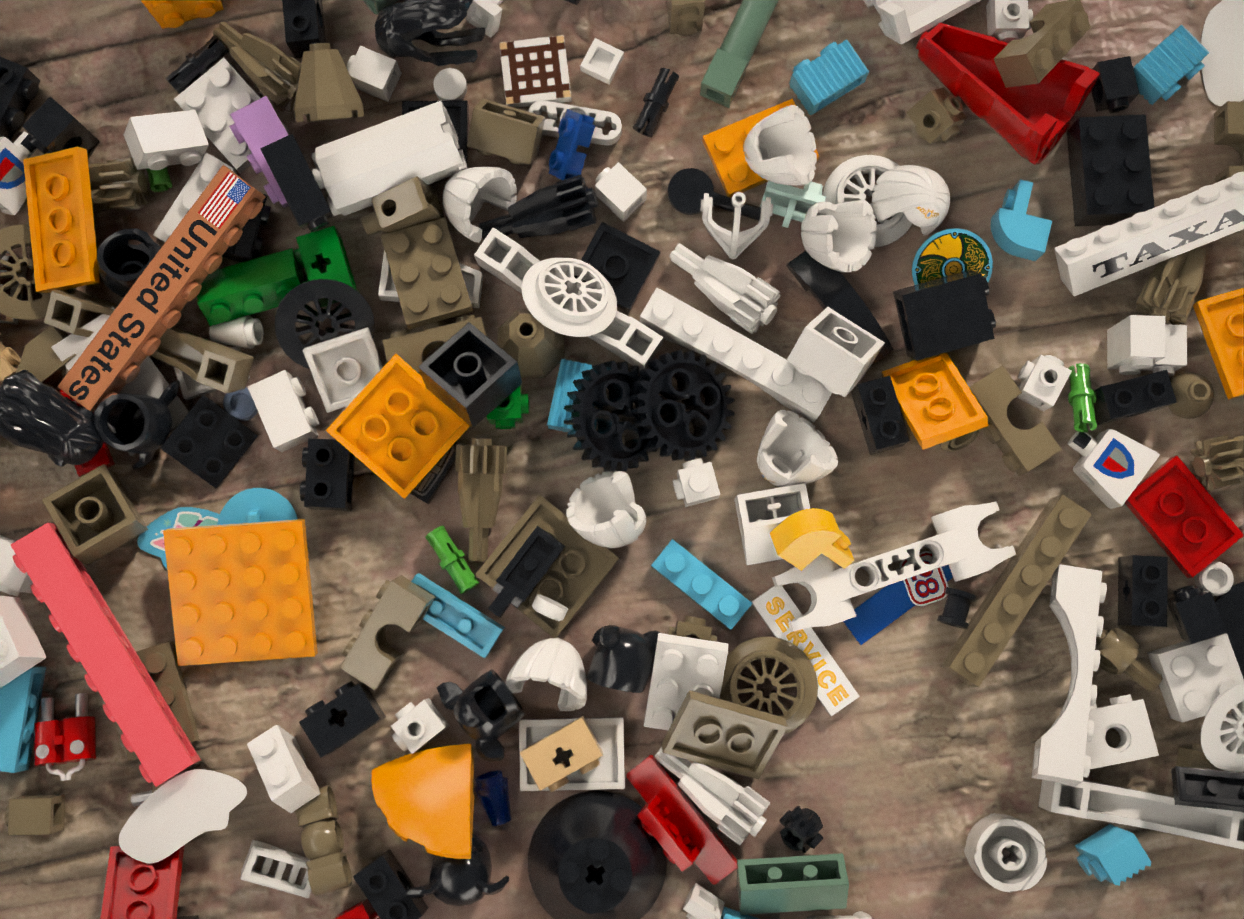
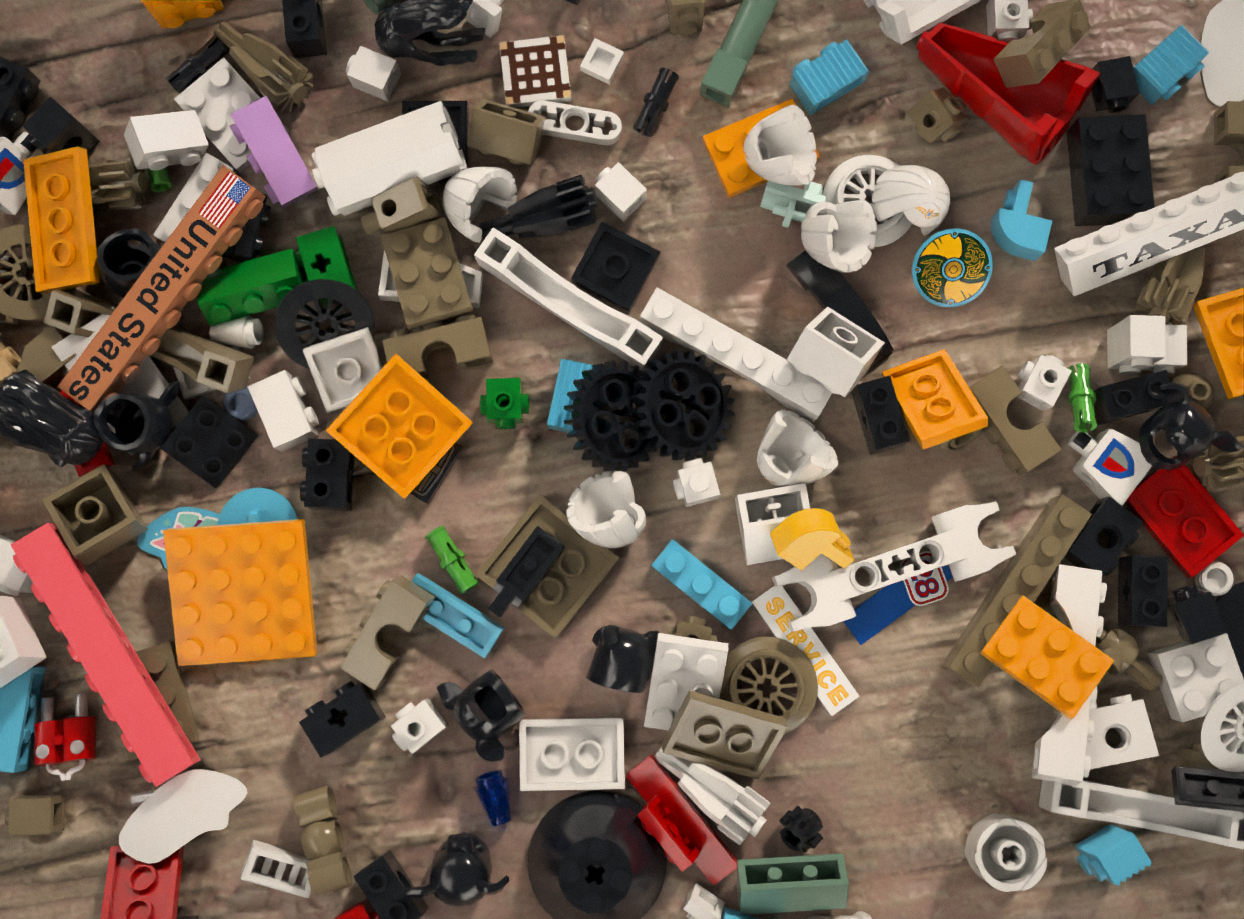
(283, 769): white brick -> none
(297, 183): black brick -> none
(325, 87): dark tan cone -> none
(430, 798): light orange brick -> none
(450, 85): white tile -> none
(471, 374): black brick -> none
(479, 490): dark tan piece -> none
(531, 344): dark tan cone -> none
(541, 755): tan brick -> none
(549, 607): white tile -> none
(551, 283): white piece -> none
(559, 664): white hair -> none
(573, 131): blue hinge -> none
(688, 189): black piece -> none
(730, 288): white piece -> none
(733, 241): white helmet -> none
(945, 314): black brick -> none
(956, 608): black bush -> none
(1047, 657): none -> light orange plate
(1120, 528): none -> black brick
(1187, 428): none -> black piece

